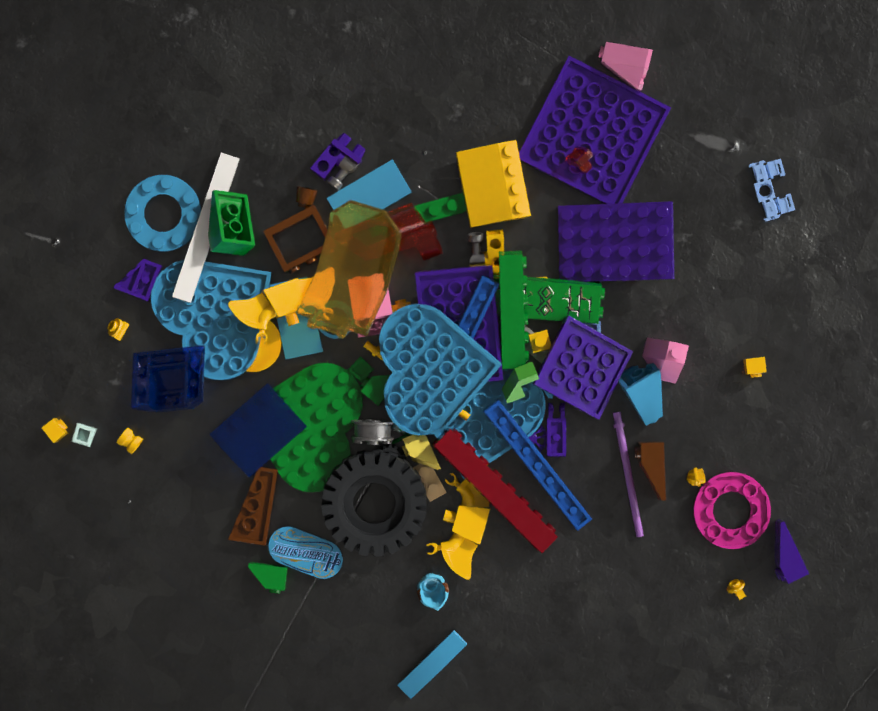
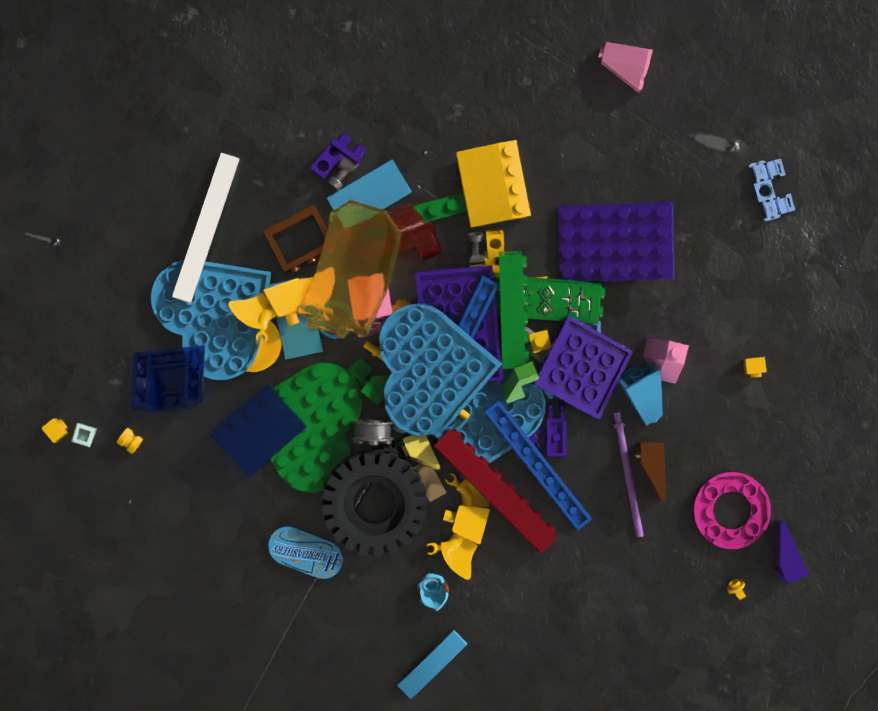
(117, 328): yellow plate -> none
(140, 280): dark purple wing -> none
(143, 194): dark azure plate -> none
(230, 223): green slope -> none
(255, 514): reddish brown wing -> none
(270, 576): green slope -> none
(305, 196): reddish brown hat -> none
(579, 158): clear red piece -> none
(598, 115): dark purple plate -> none
(696, 477): yellow plate -> none

